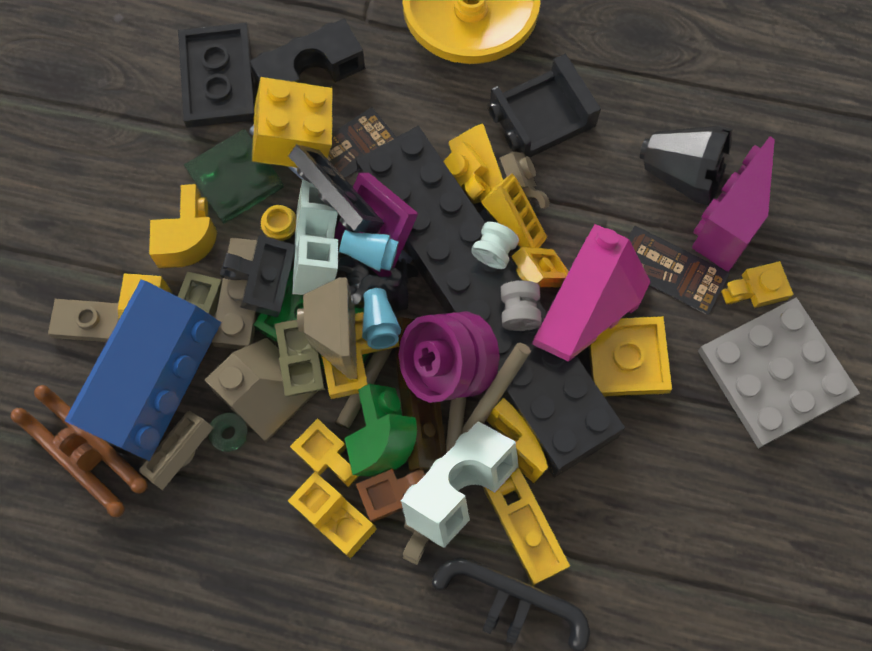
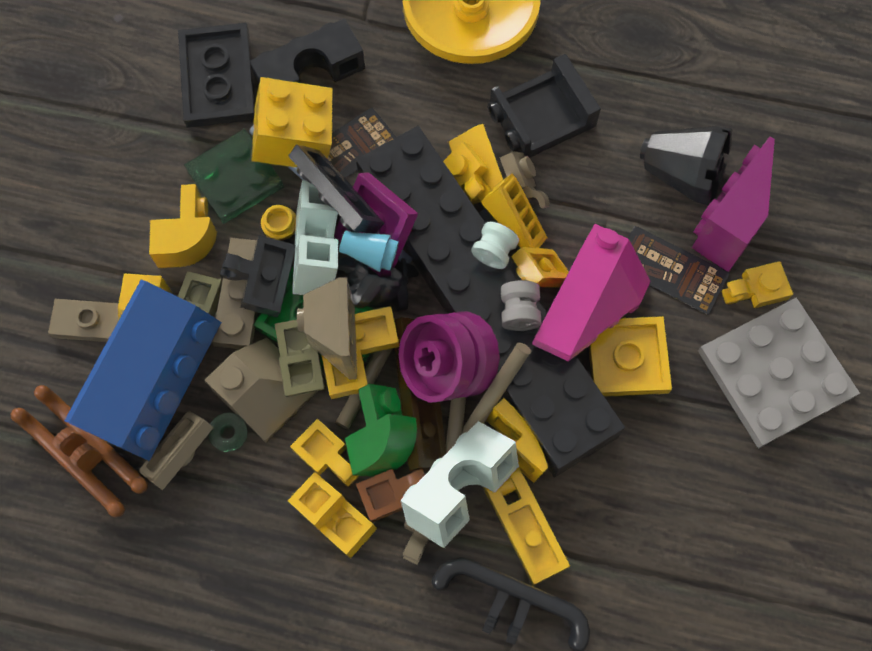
(379, 320): medium azure cone -> none

